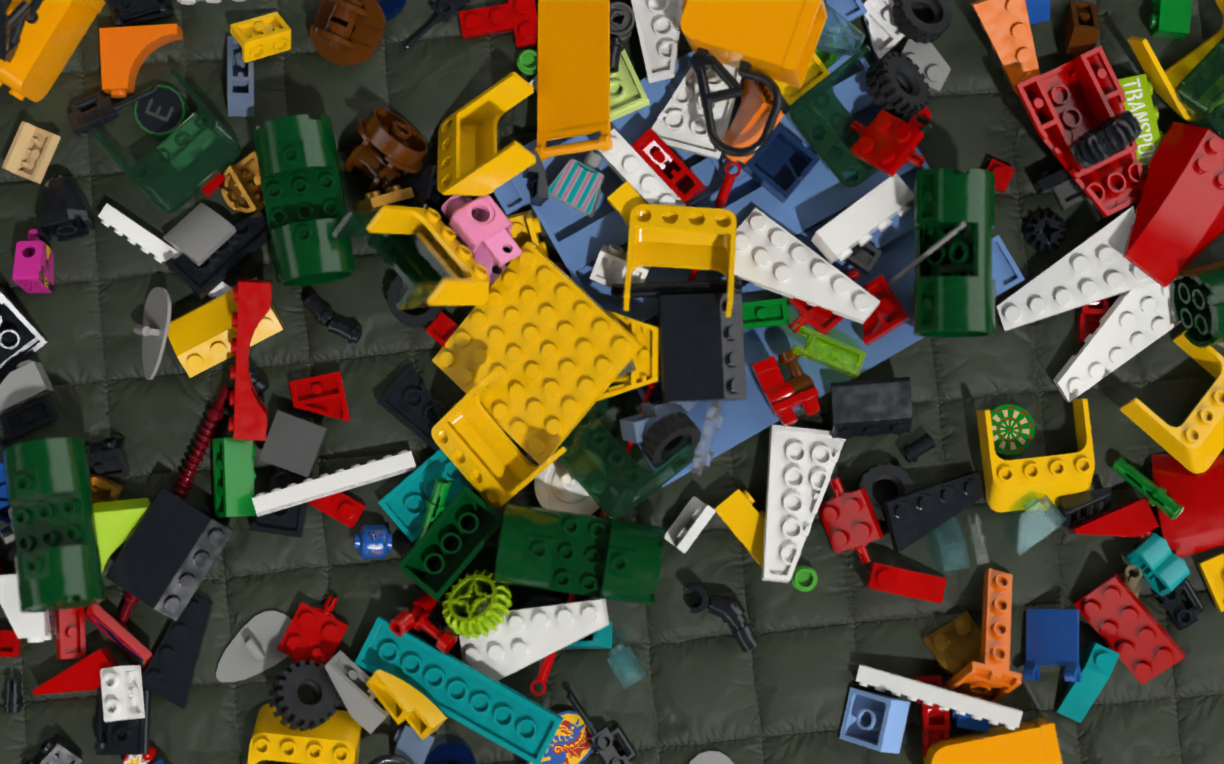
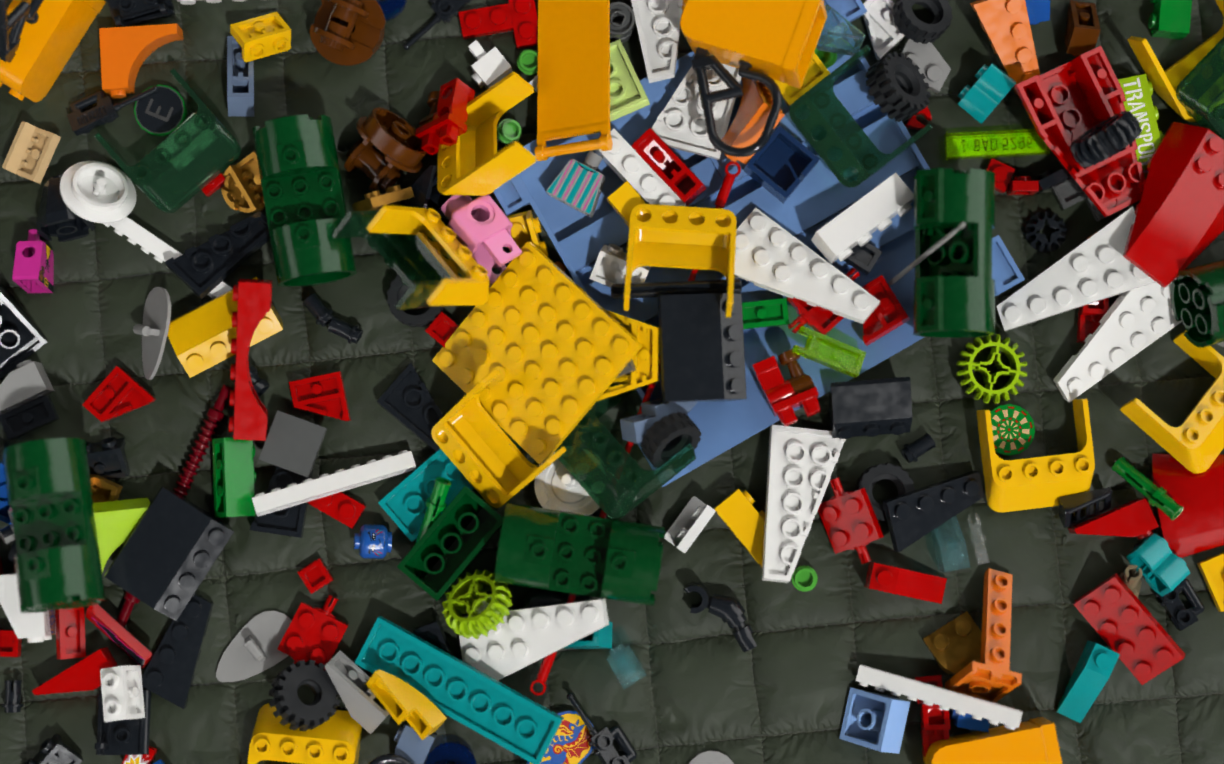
(98, 192): none -> white piece
(117, 396): none -> red wing
(200, 234): light grey slope -> none
(315, 576): none -> red tile
(418, 619): red bar -> none
(446, 116): none -> red hips
(490, 66): none -> white brick
(508, 131): none -> bright green plate
(539, 185): black slope -> none
(616, 48): black pin -> none
(703, 454): clear plate -> none
(887, 143): red plate -> none
(986, 93): none -> teal brick
(994, 144): none -> clear neon green tile
(994, 357): none -> lime gear
(1023, 186): none -> red plate
(1037, 522): clear light blue slope -> none
(1052, 641): blue flag -> none

